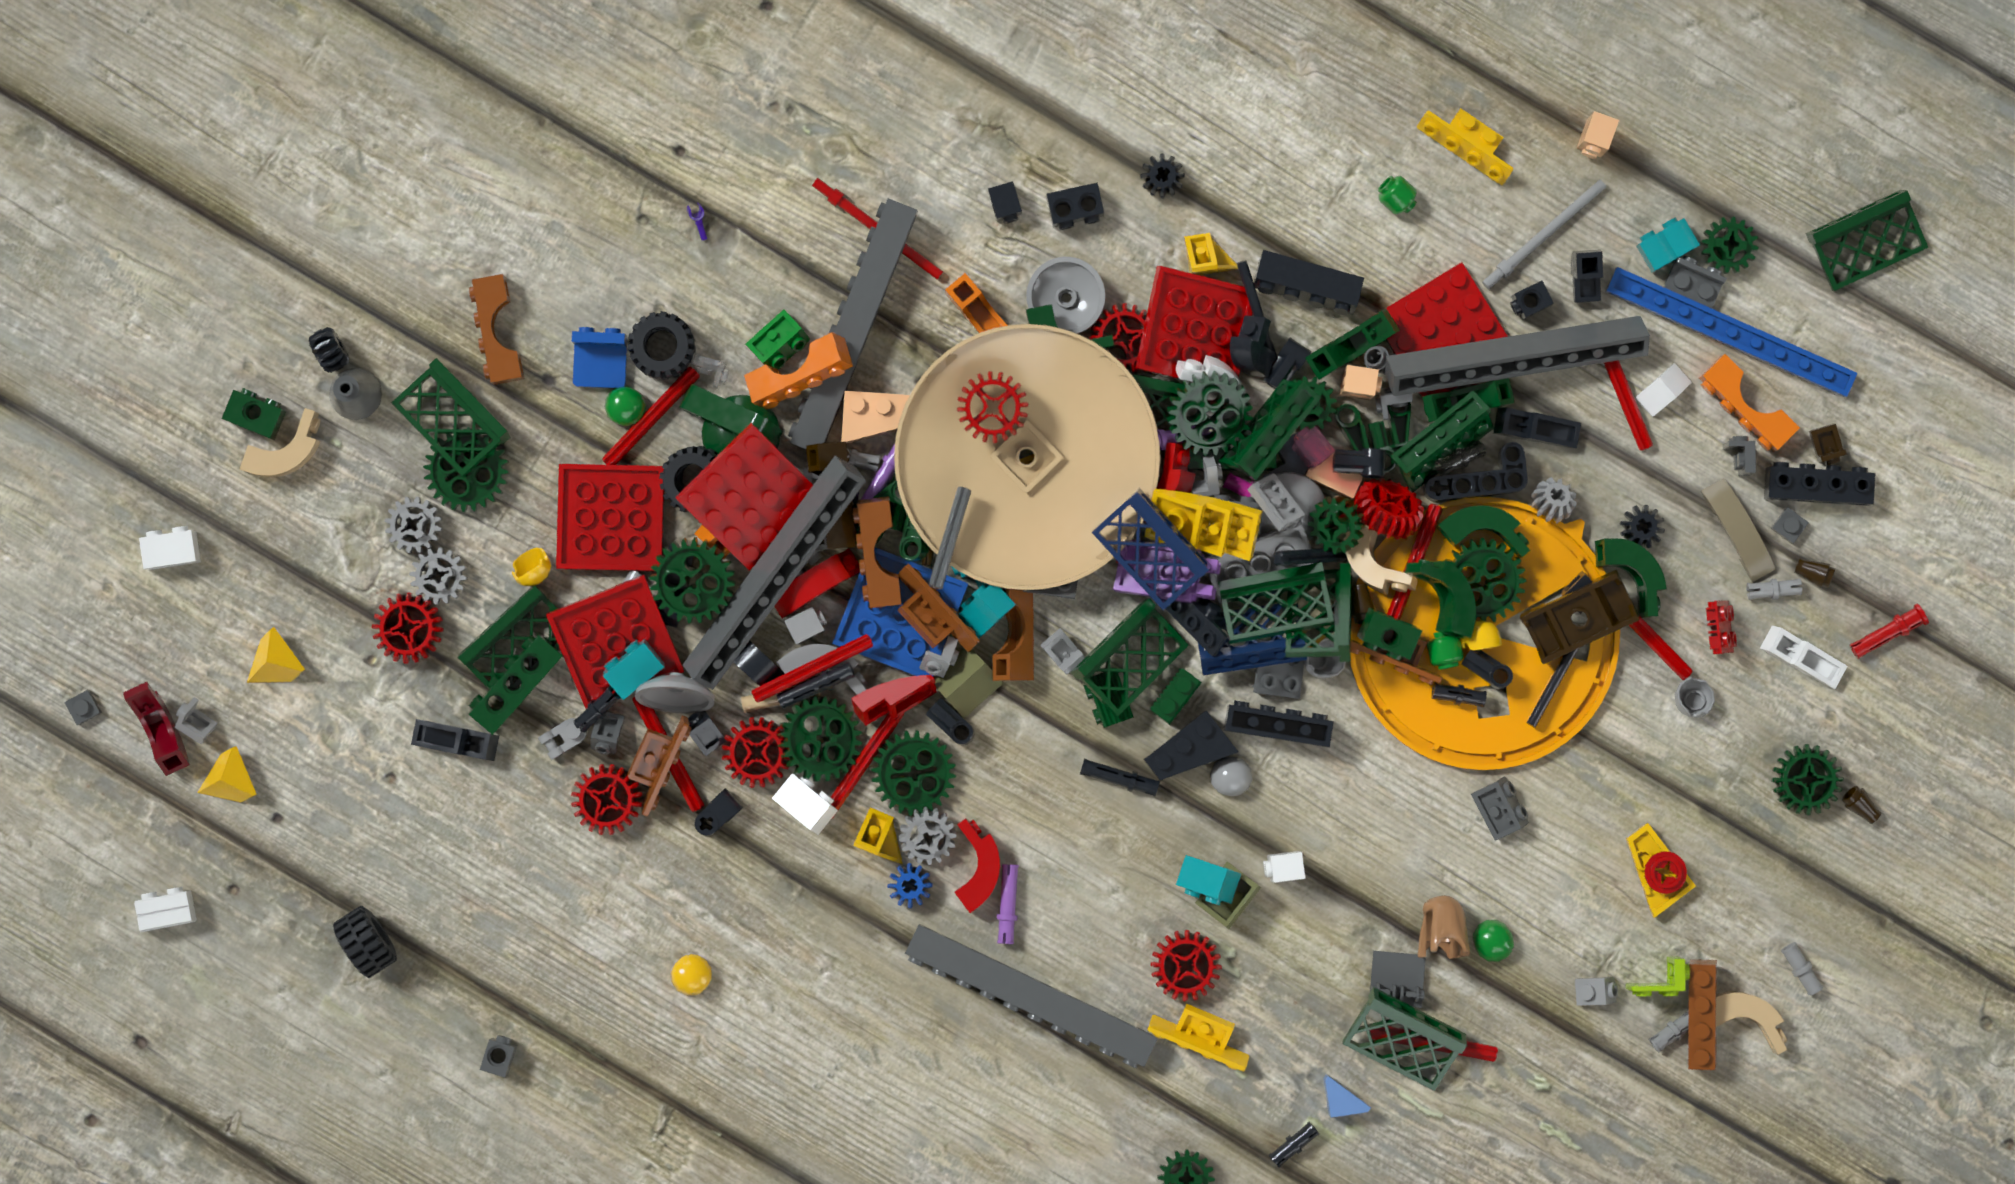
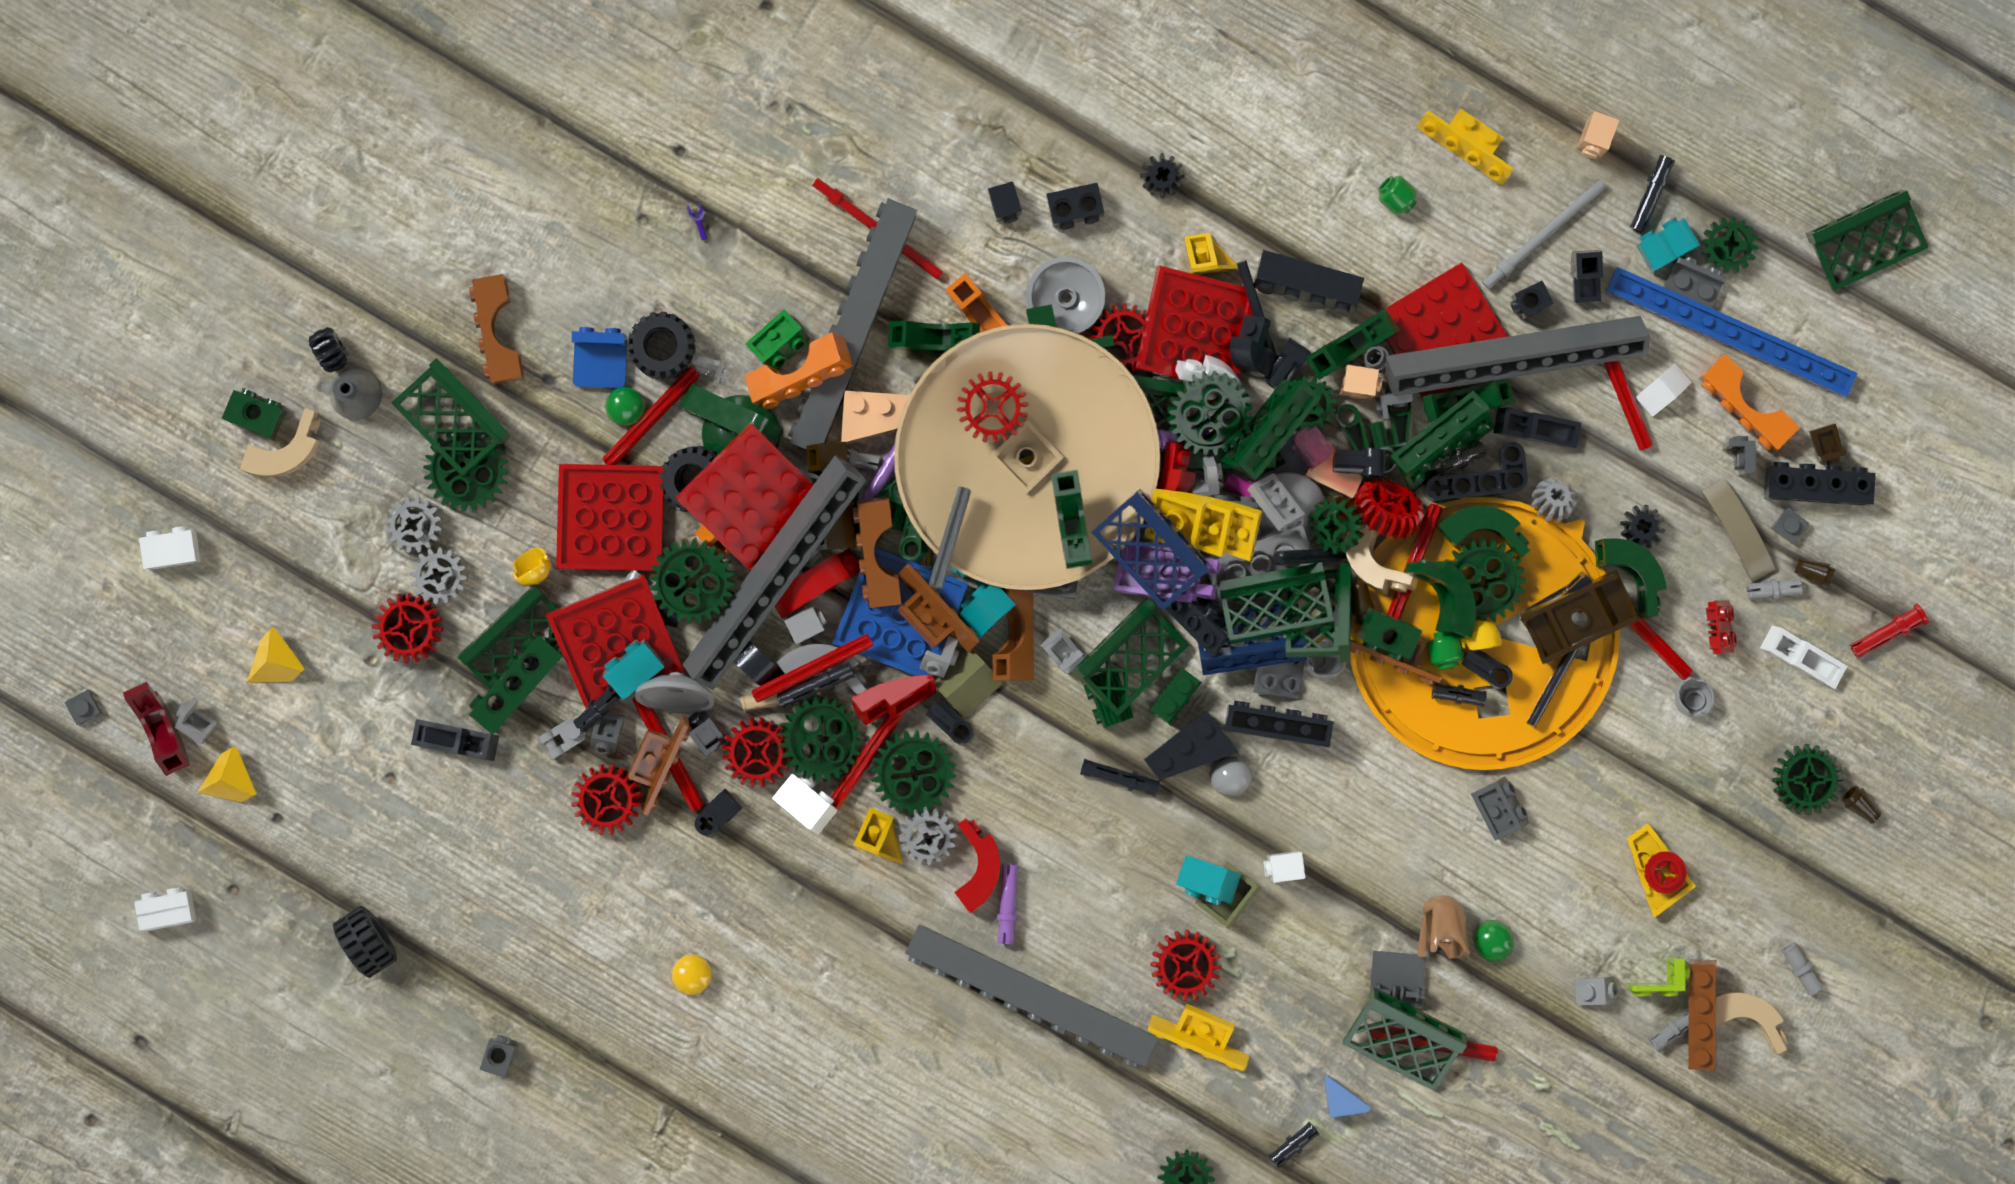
(912, 894): blue gear -> none
(929, 336): none -> dark green arch
(1071, 519): none -> dark green arch
(1654, 189): none -> black pin

